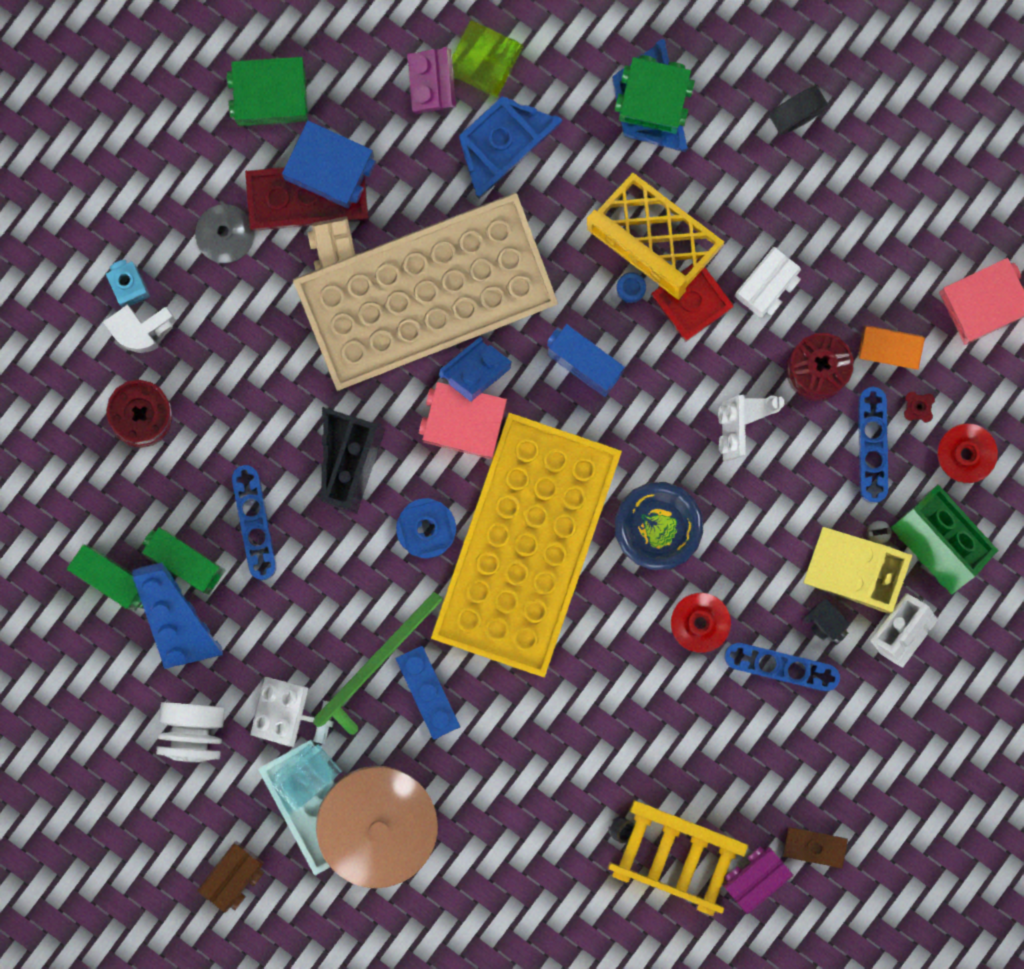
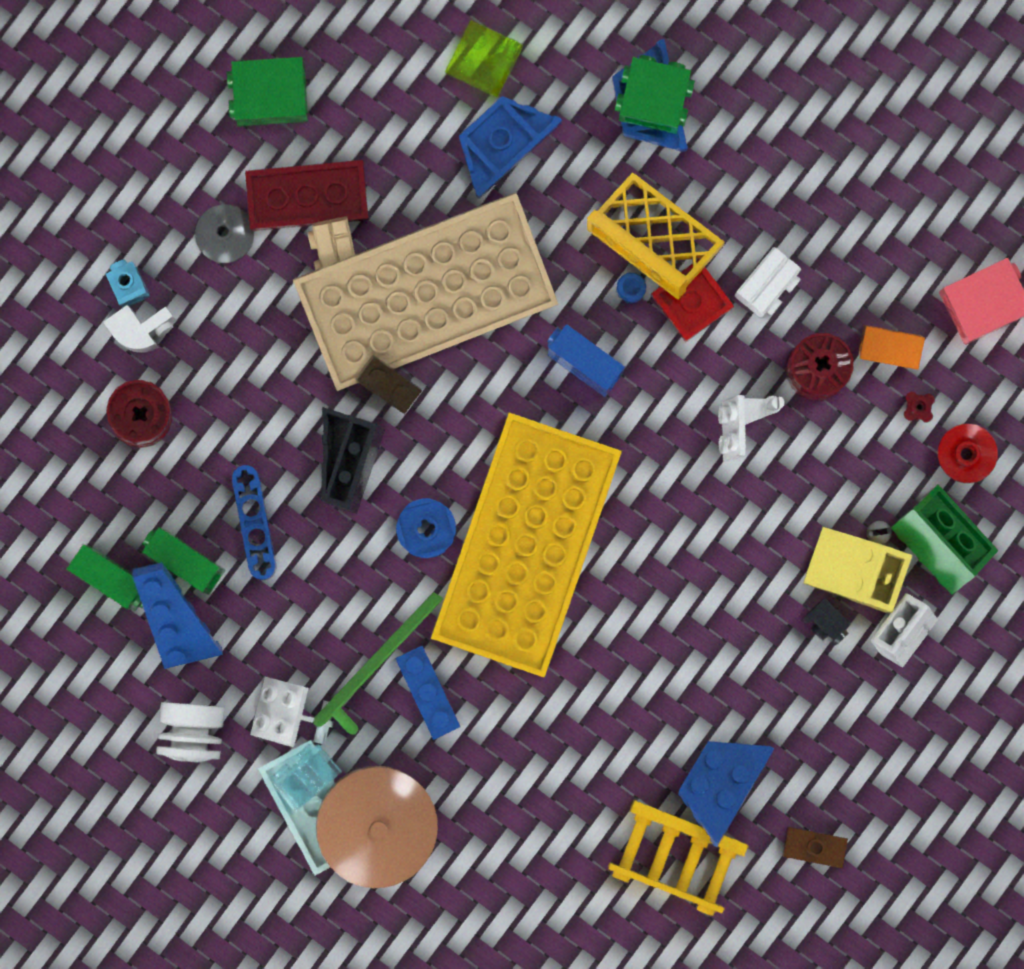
(231, 877): reddish brown brick -> none
(329, 165): blue brick -> none
(388, 384): none -> dark brown plate
(431, 80): magenta plate -> none
(463, 424): coral brick -> none
(475, 369): blue plate -> none
(616, 827): black hinge -> none
(659, 525): dark blue piece -> none
(716, 618): red dish -> none
(722, 783): none -> blue wing
(756, 879): magenta brick -> none
(781, 669): blue beam -> none
(798, 110): black tyre -> none
(877, 445): blue beam -> none

